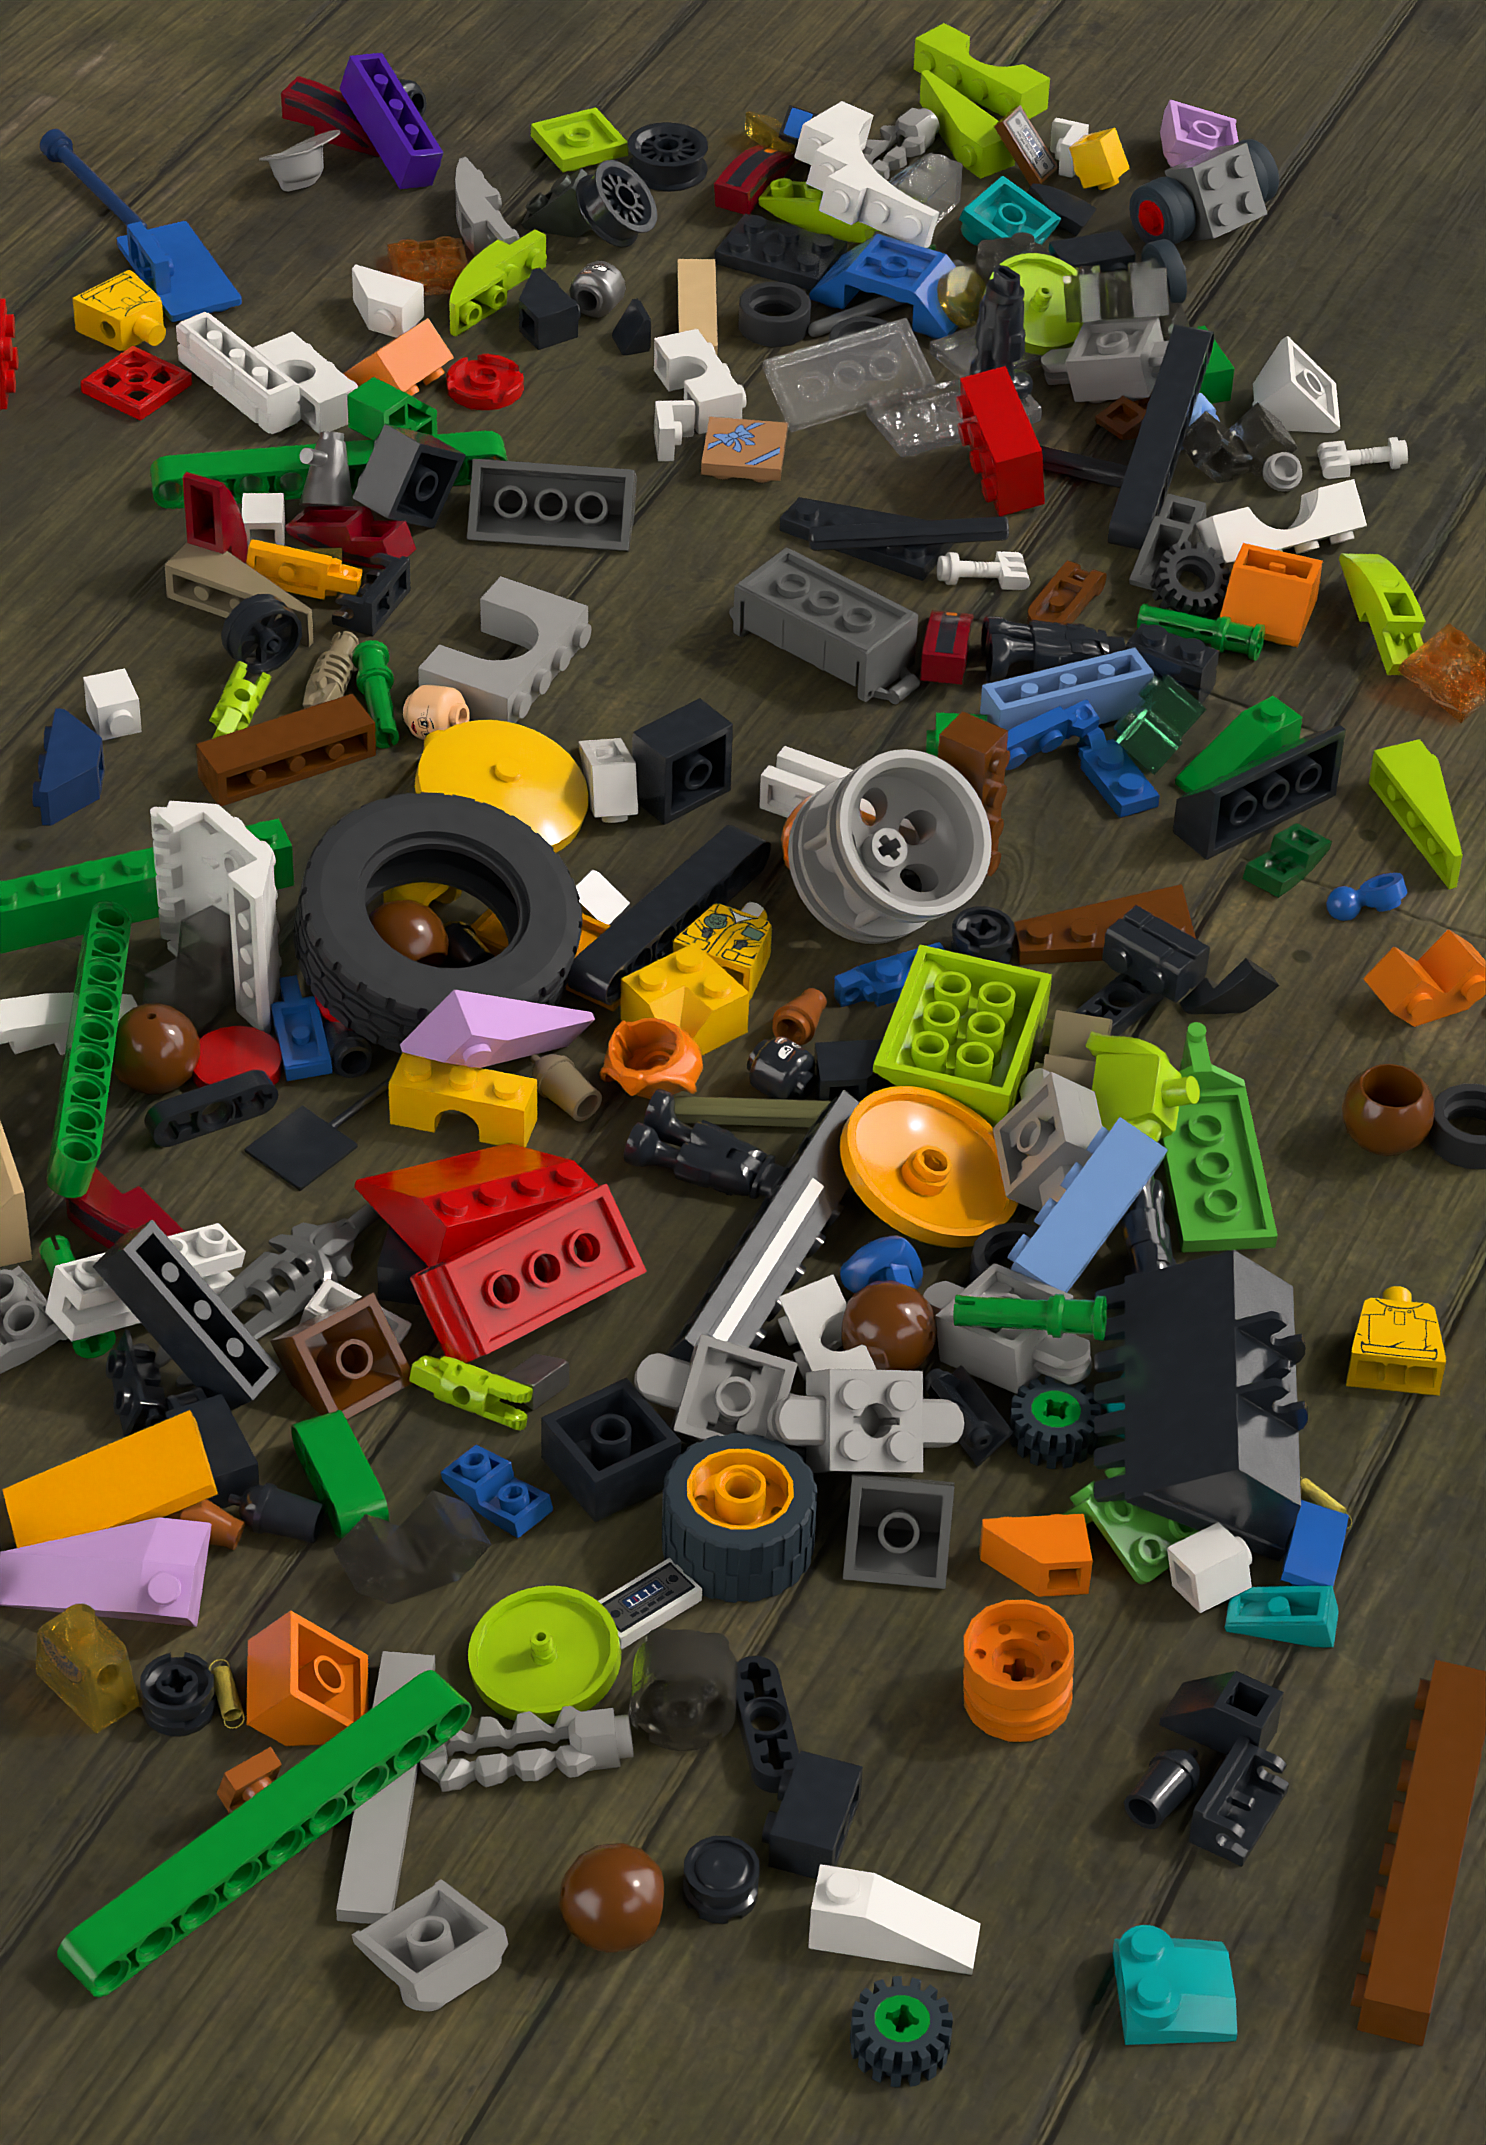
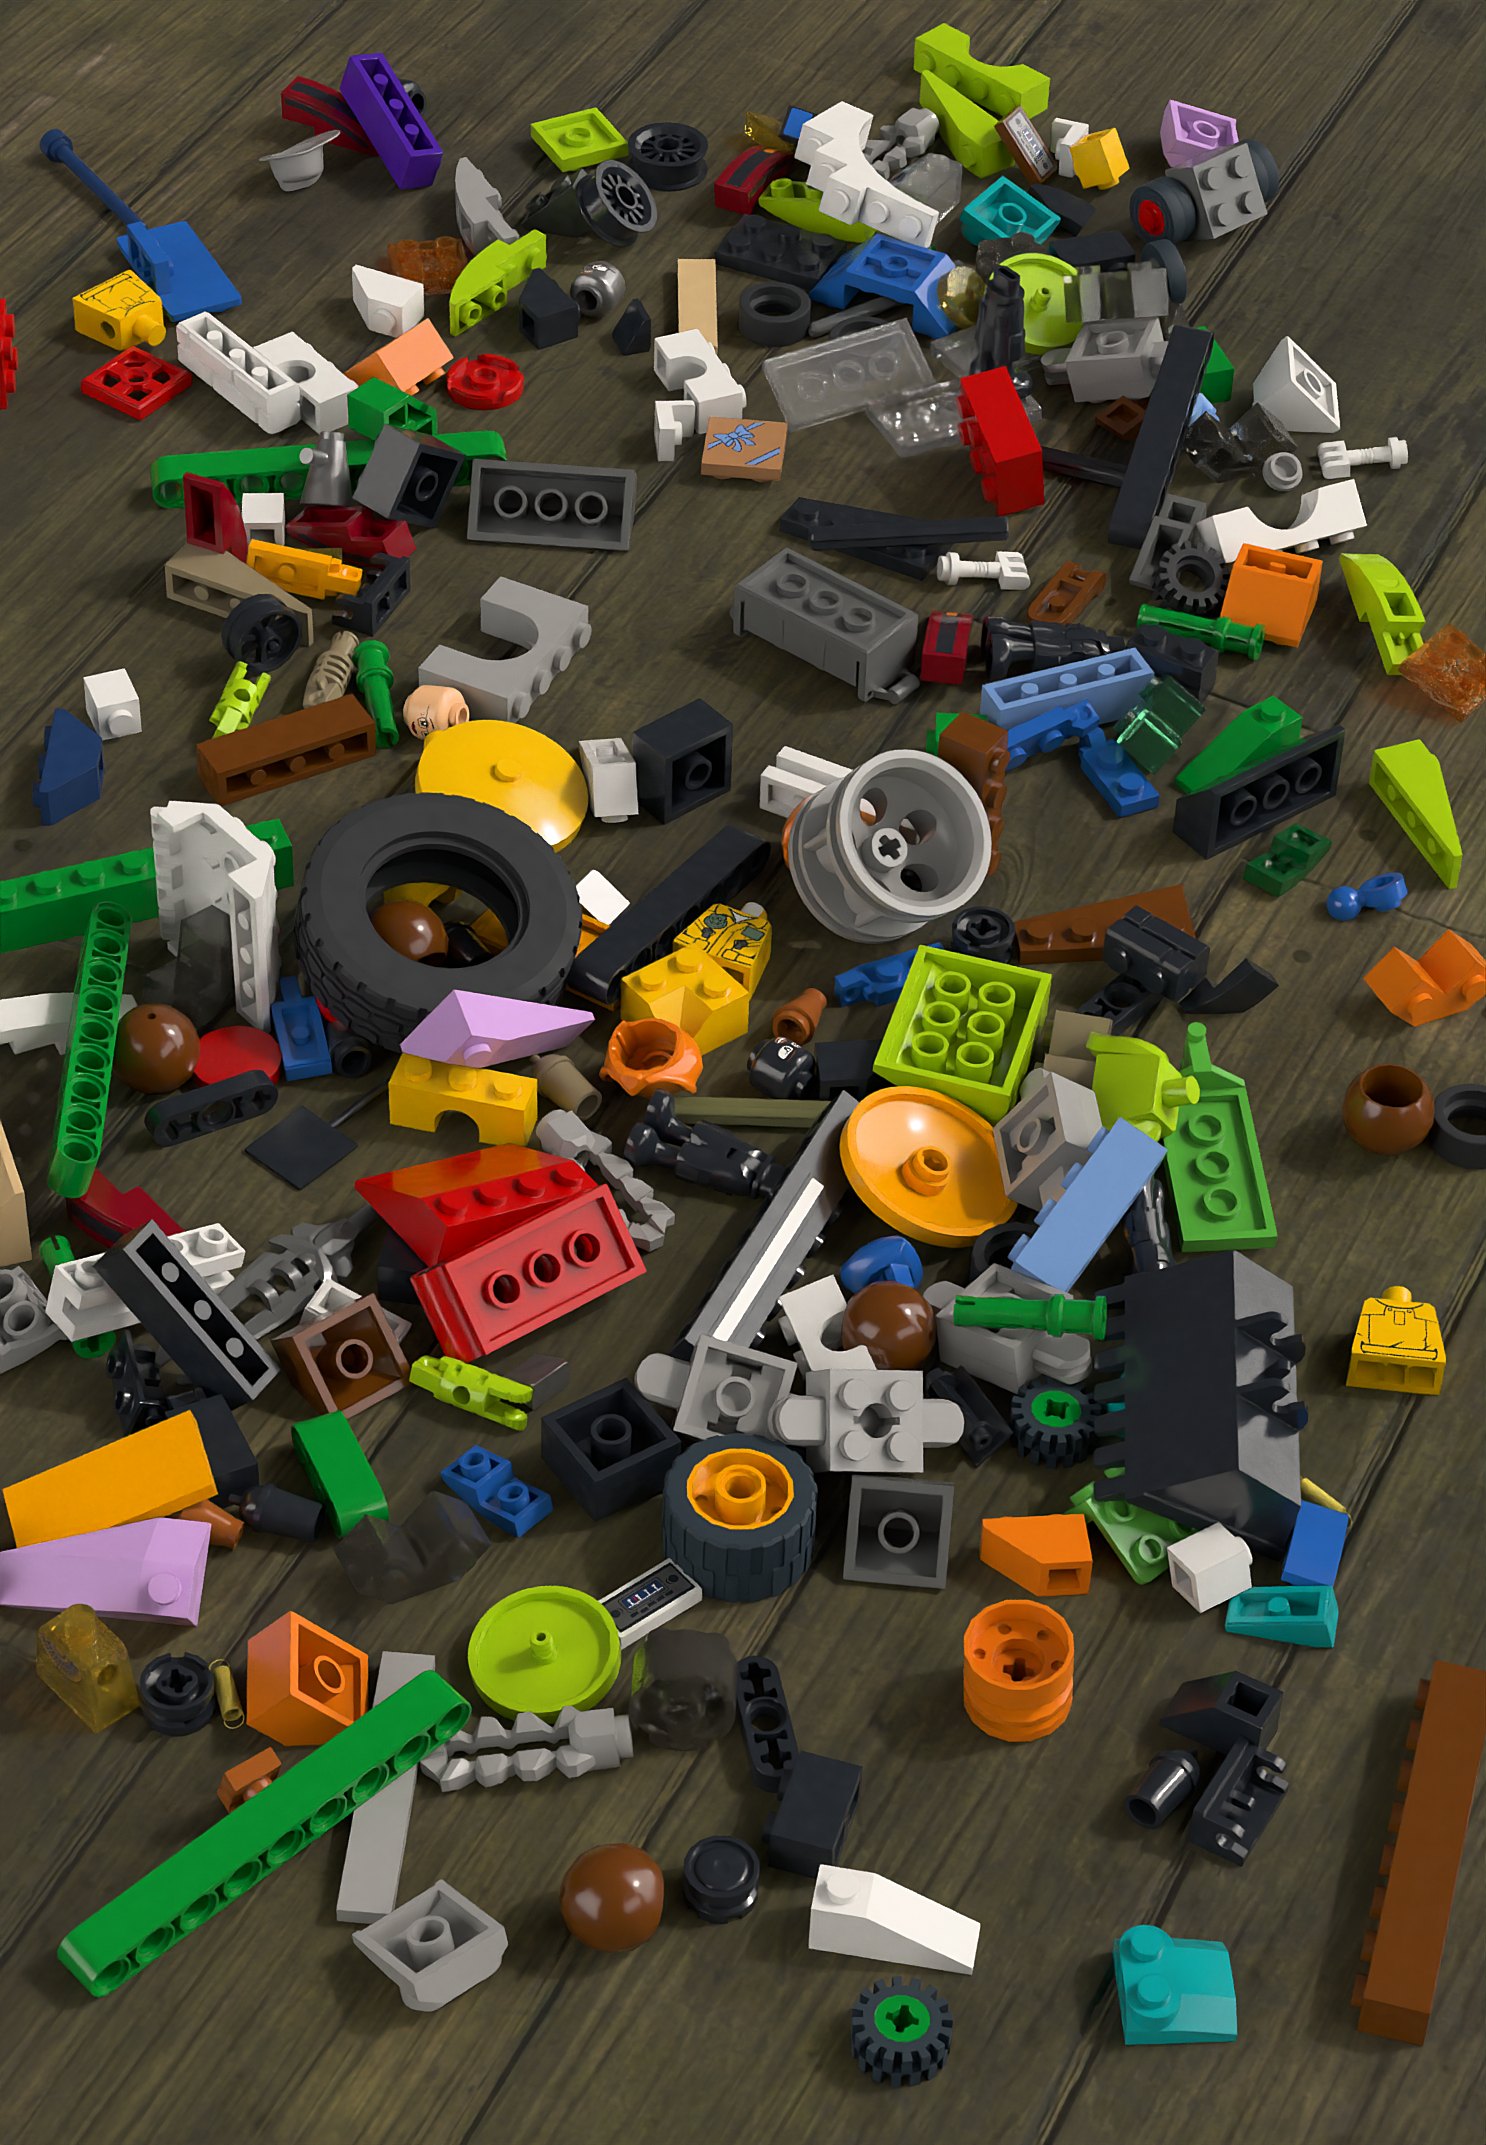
(569, 1138): none -> light grey sword

